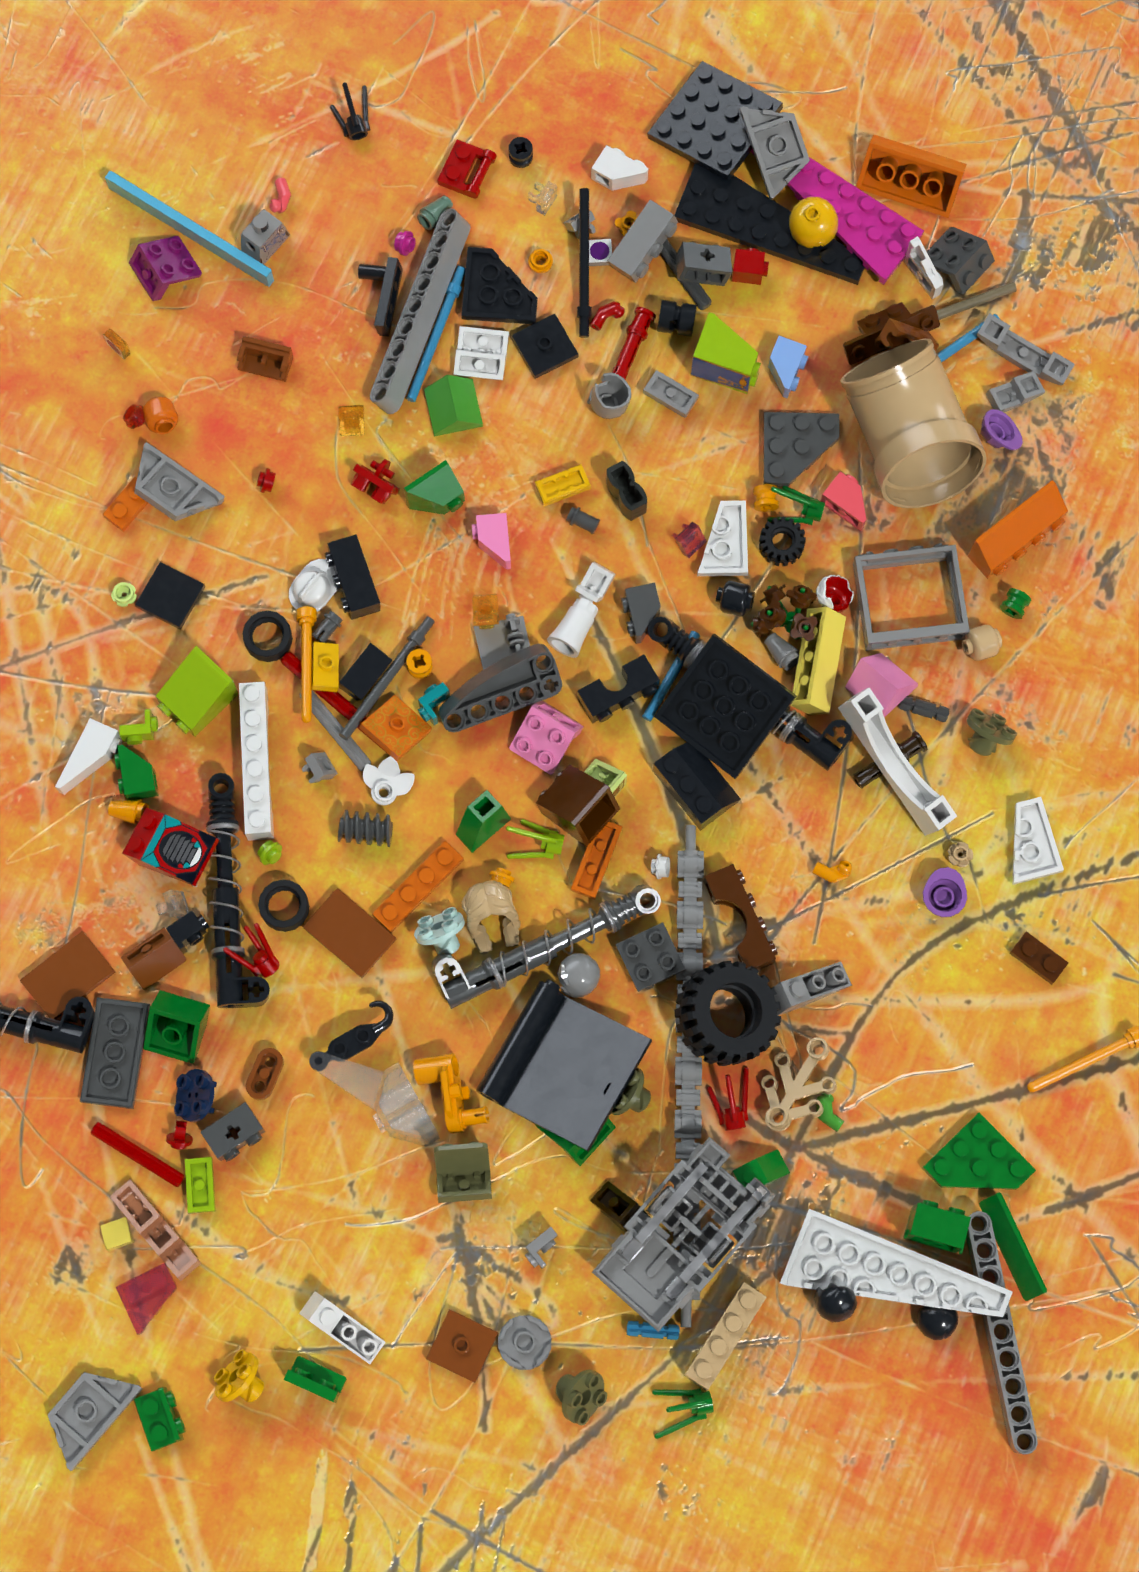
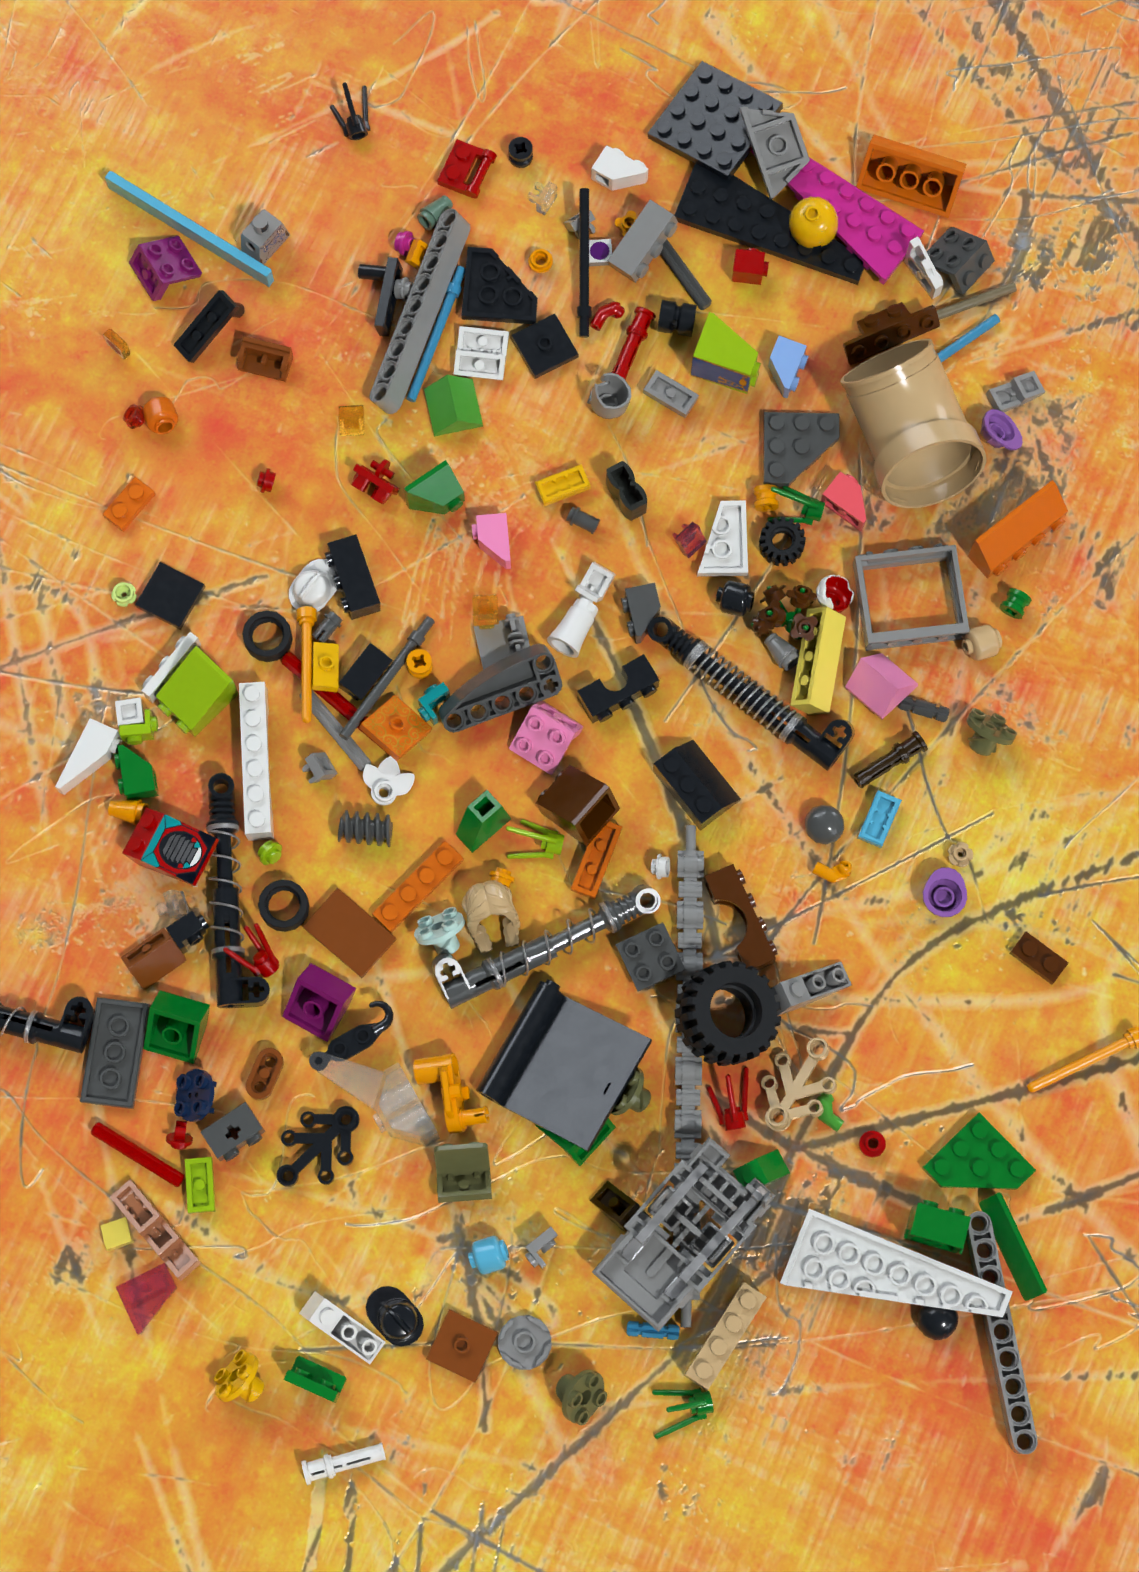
(67, 974): dark orange tile -> none
(88, 1413): light grey wing -> none
(129, 711): none -> white tile
(159, 1418): green bracket -> none
(169, 665): none -> white plate
(172, 487): light grey wing -> none
(208, 325): none -> black piece
(279, 205): coral arm -> none
(318, 1002): none -> magenta slope
(321, 1143): none -> black plant
(329, 1465): none -> white pin
(394, 1316): none -> black piece
(402, 288): none -> light grey plate
(416, 253): none -> light orange plate
(488, 1255): none -> medium azure head
(578, 975): light grey helmet -> none
(607, 774): yellowish green slope -> none
(665, 686): dark azure bar -> none
(703, 263): dark grey brick -> none
(725, 706): black plate -> none
(824, 824): none -> dark grey hair
(835, 1302): black hair -> none
(866, 1150): none -> red plate
(879, 819): none -> medium azure plate
(898, 333): dark orange hinge -> none
(922, 802): white arch -> none
(1023, 353): light grey slope -> none
(1034, 844): white wing -> none

